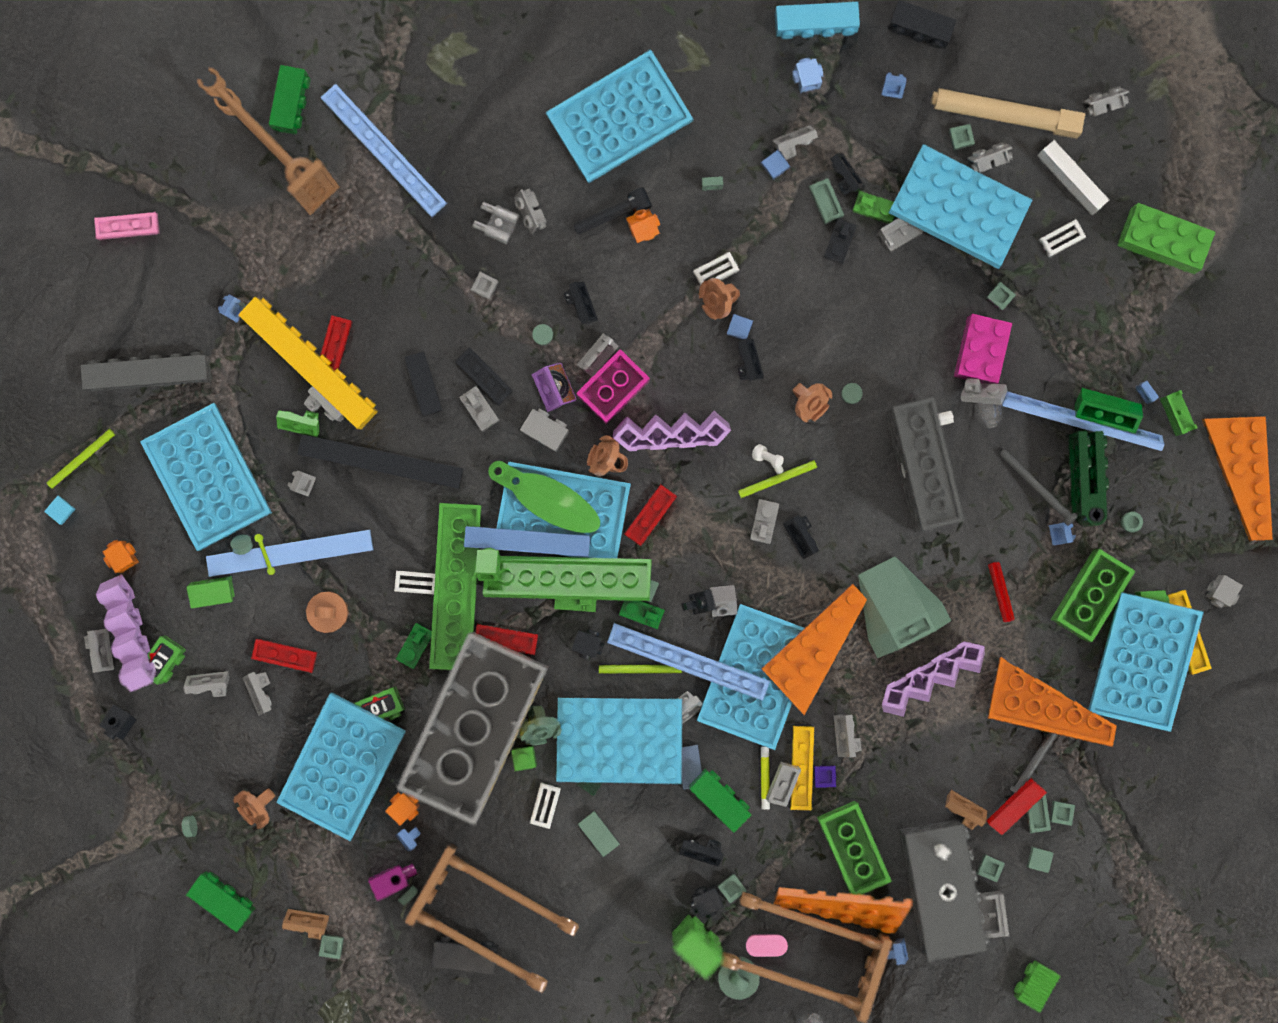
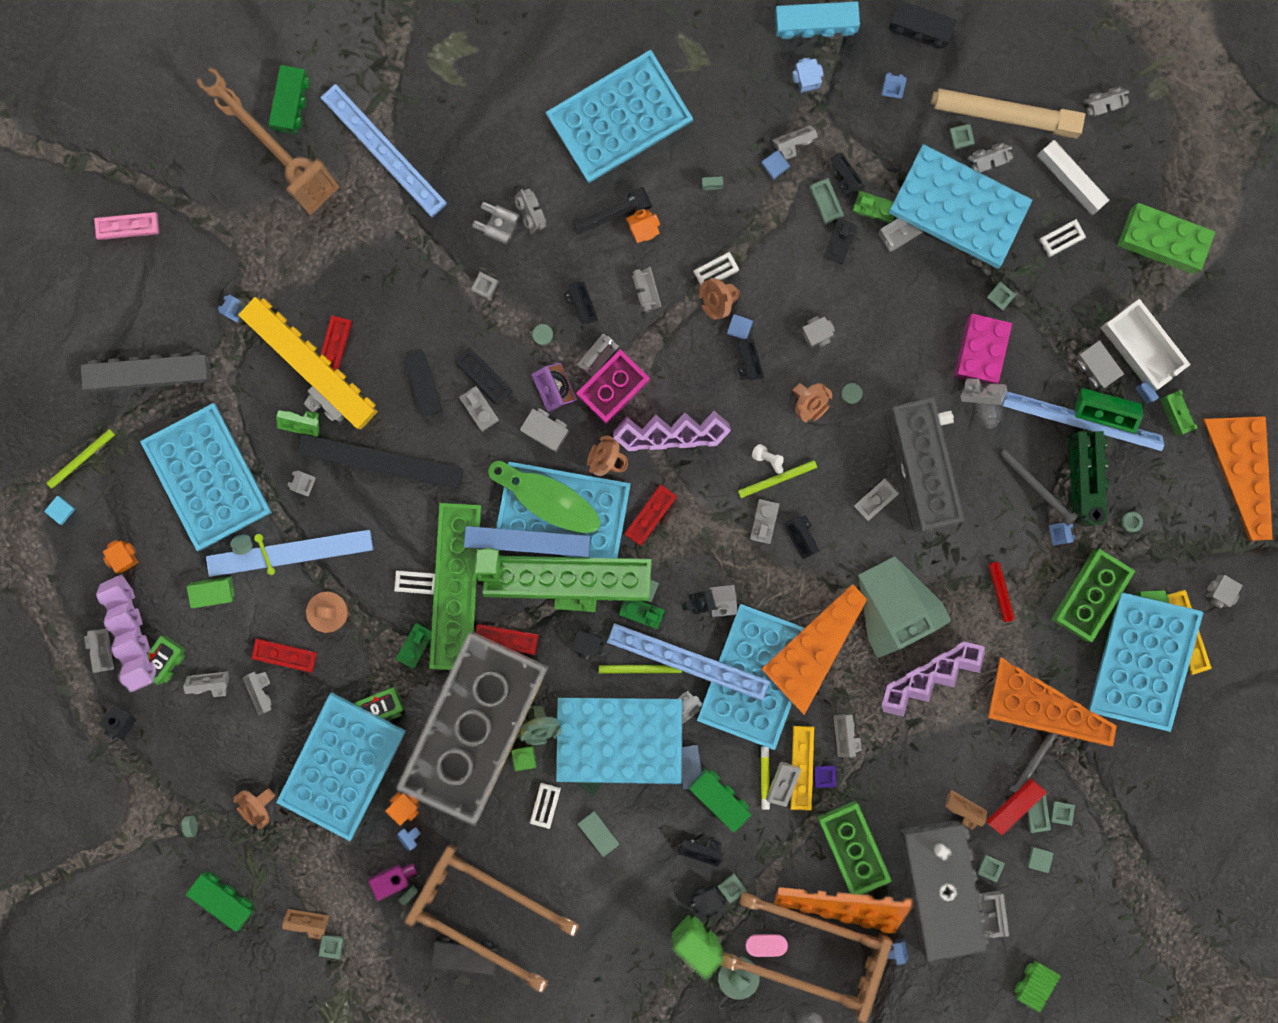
(648, 293): none -> light grey hinge
(818, 332): none -> light grey brick
(876, 499): none -> light grey hinge
(1098, 366): none -> light grey brick
(1145, 345): none -> white piece

